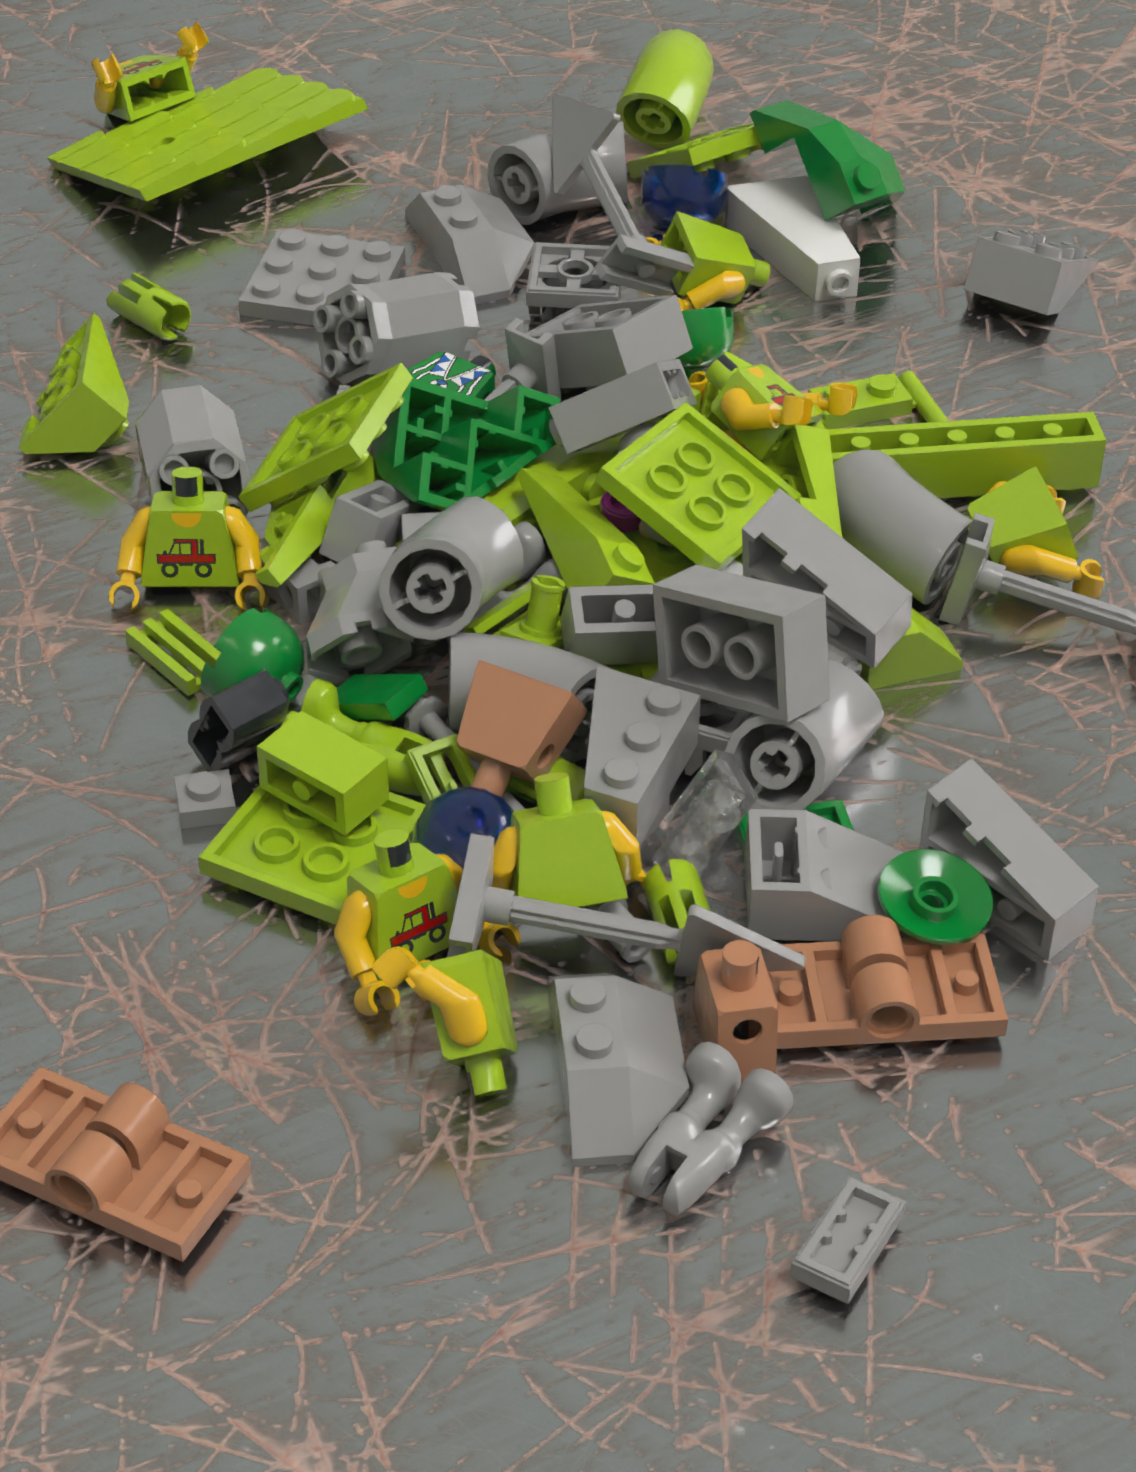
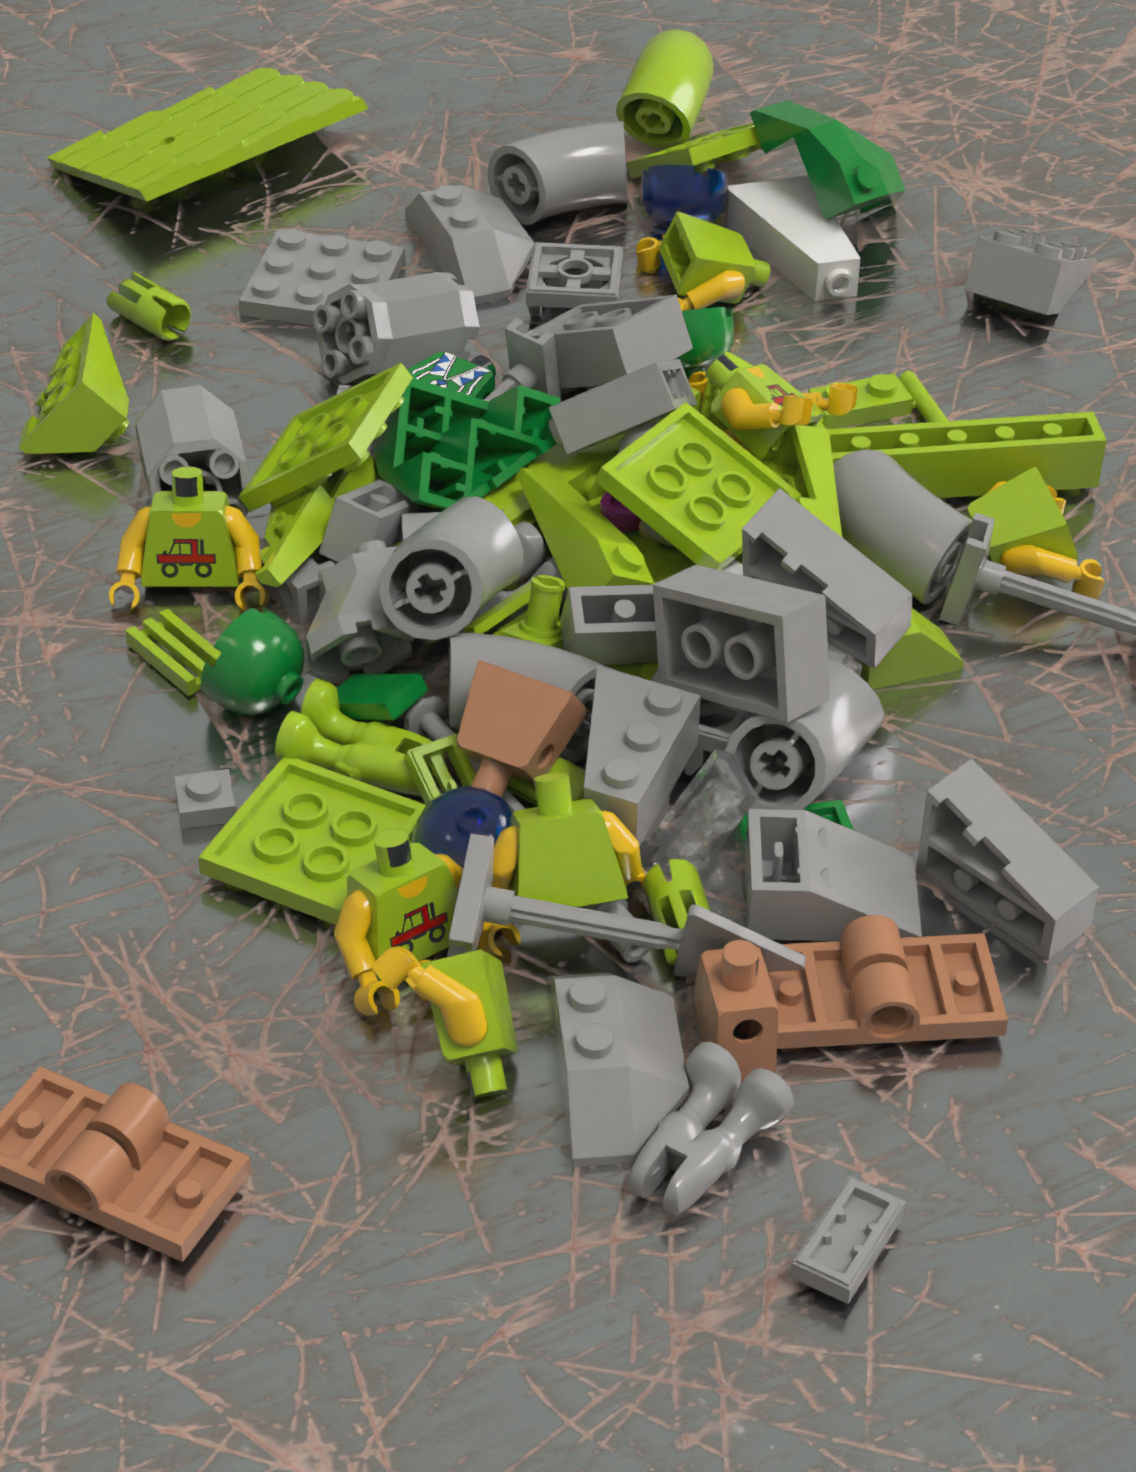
(148, 81): lime torso -> none
(238, 720): black brick -> none
(323, 772): lime brick -> none
(630, 260): light grey piece -> none
(935, 896): green dish -> none

